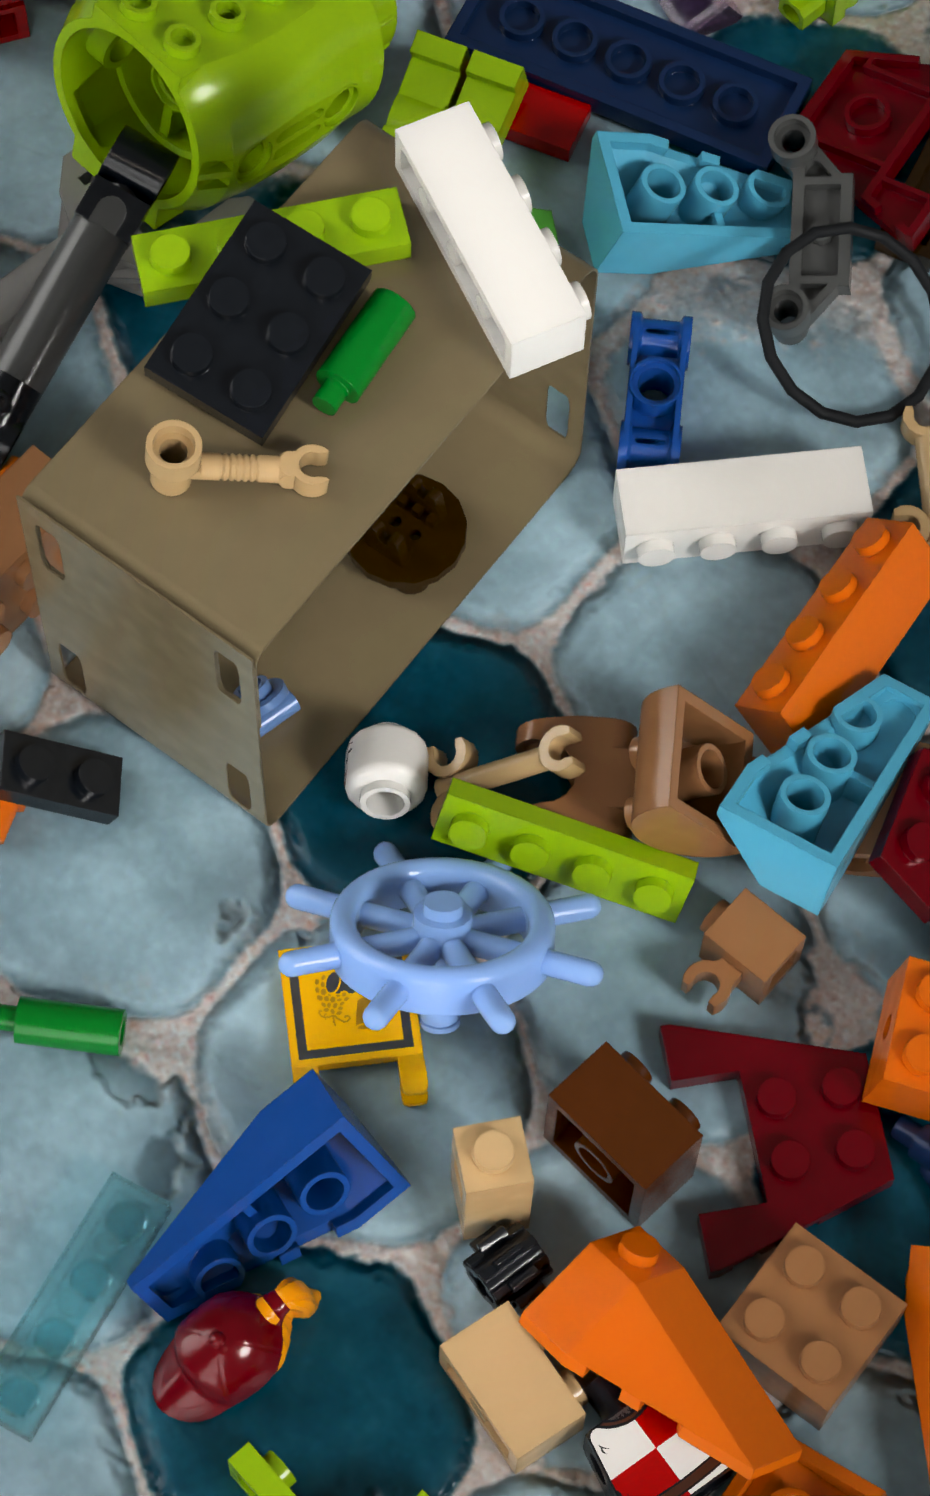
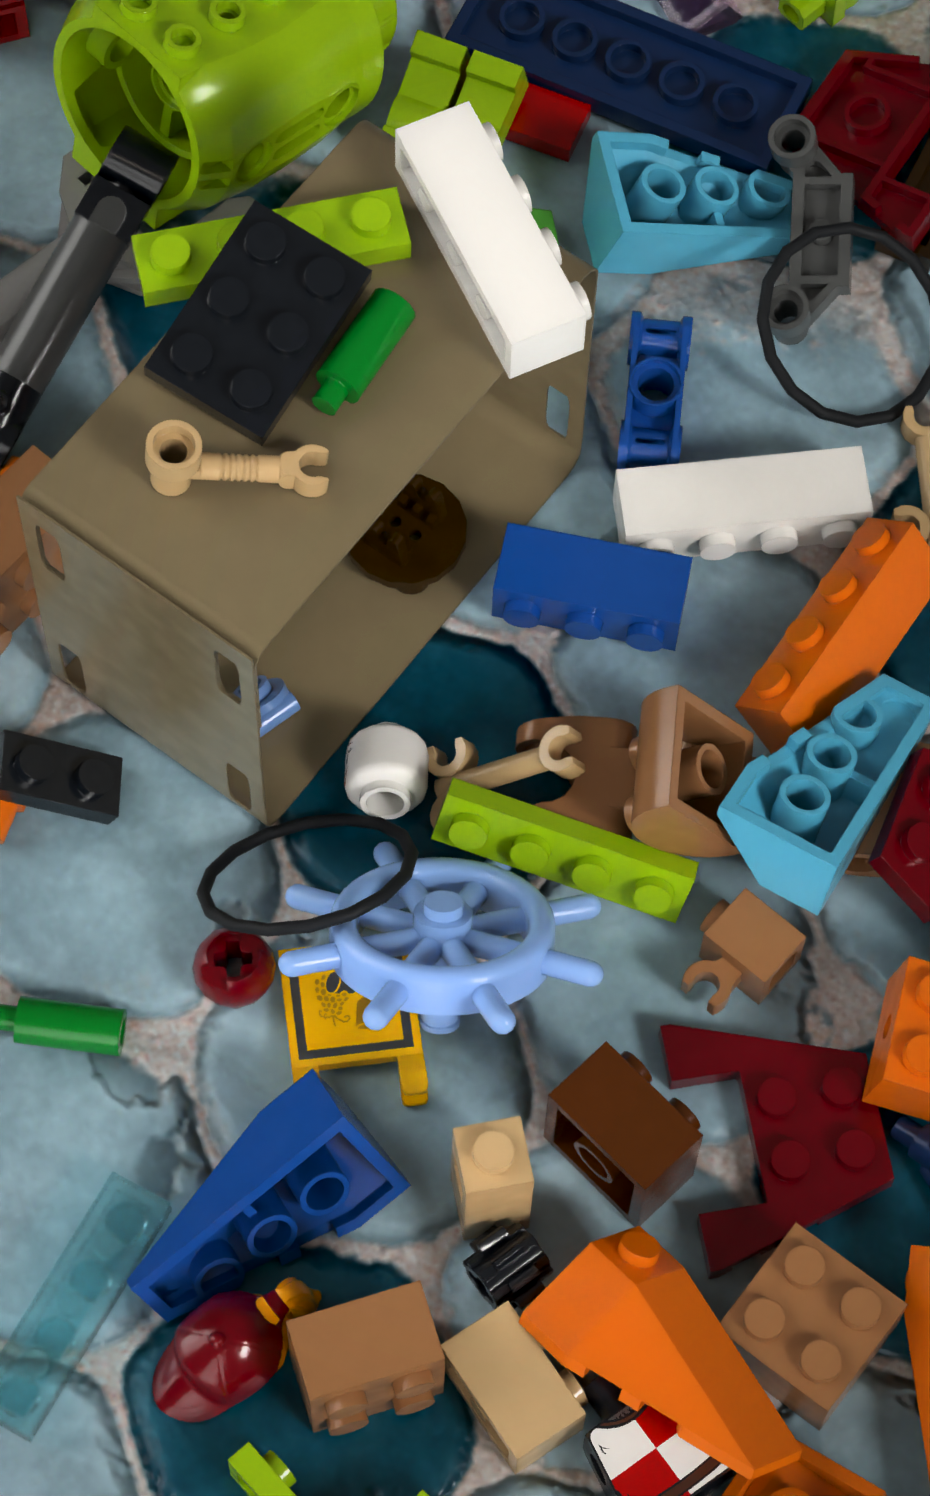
(255, 974): none -> dark red piece
(323, 921): none -> black piece
(367, 1358): none -> medium nougat brick
(590, 587): none -> blue brick

